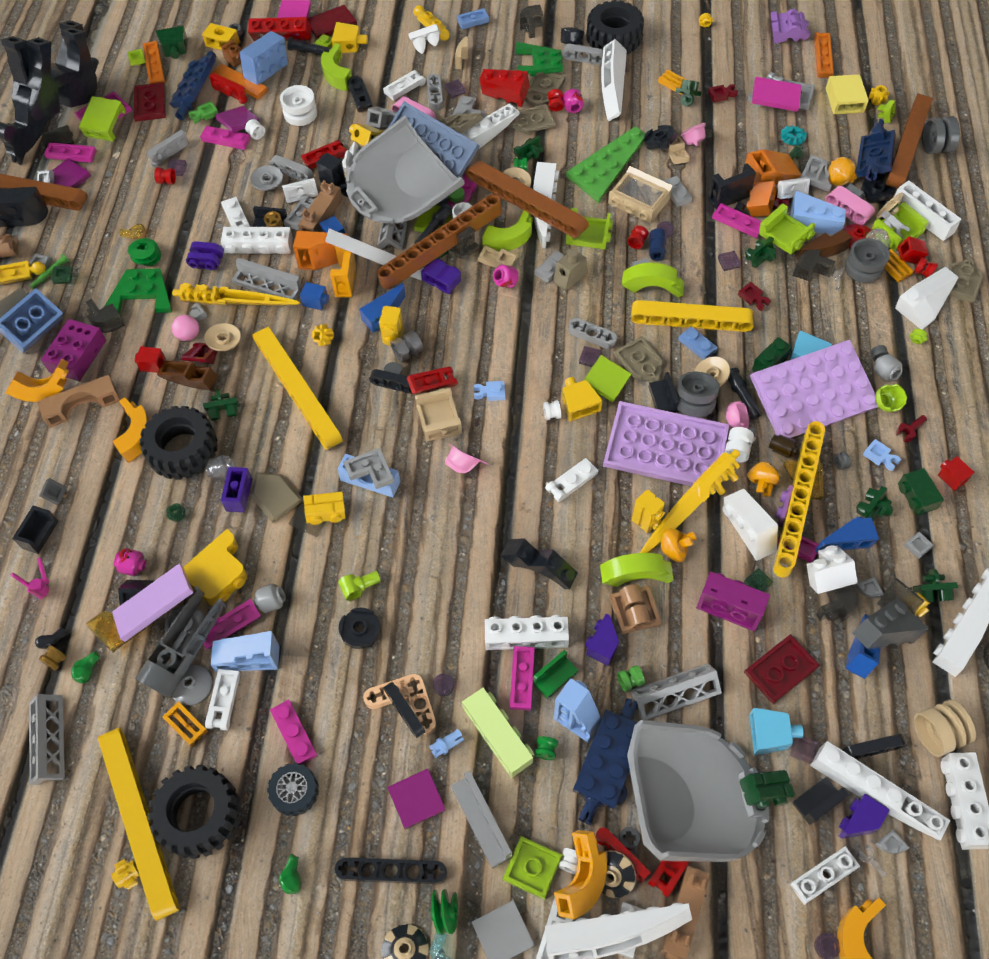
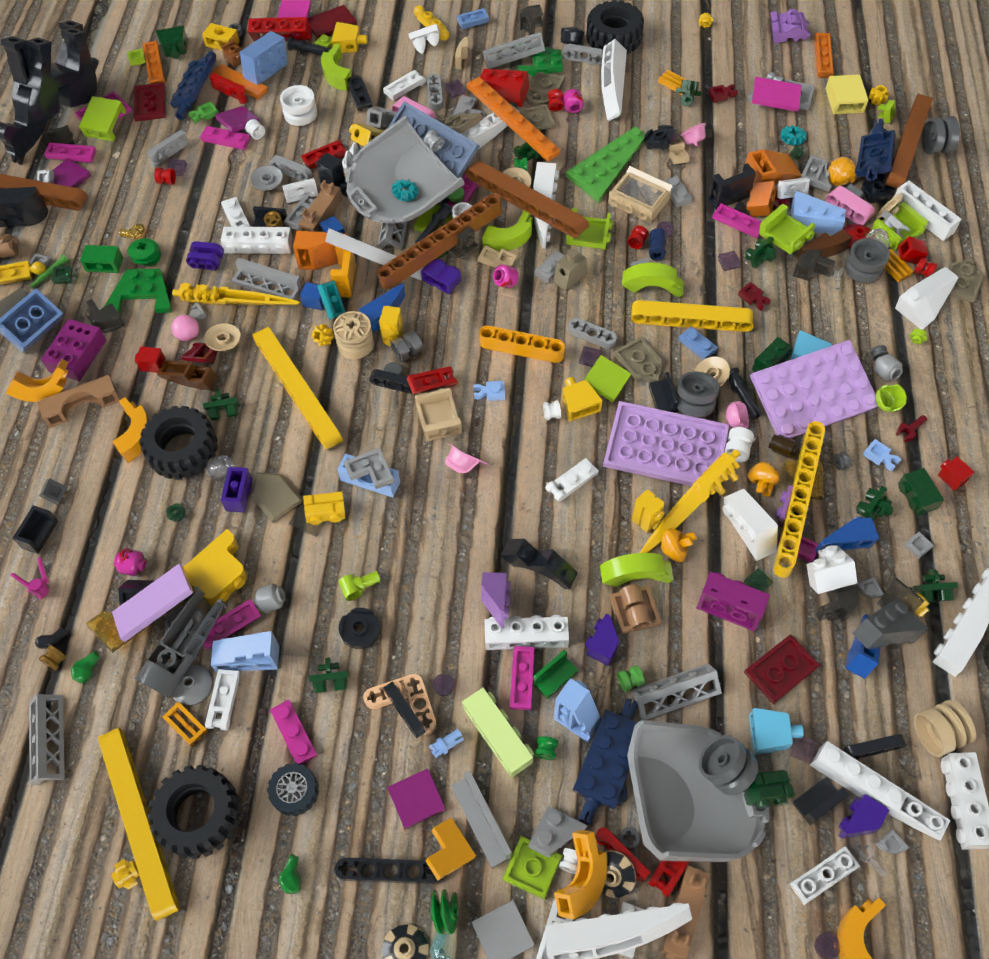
(101, 258): none -> green brick
(319, 680): none -> dark green hips
(331, 299): none -> teal brick
(353, 335): none -> tan wheel
(405, 195): none -> teal gear
(434, 140): none -> light grey wheel
(455, 850): none -> light orange tile
(494, 596): none -> medium lavender slope
(513, 119): none -> orange plate
(515, 52): none -> light grey fence
(521, 344): none -> light orange beam
(554, 832): none -> light grey wing
(728, 765): none -> dark grey wheel

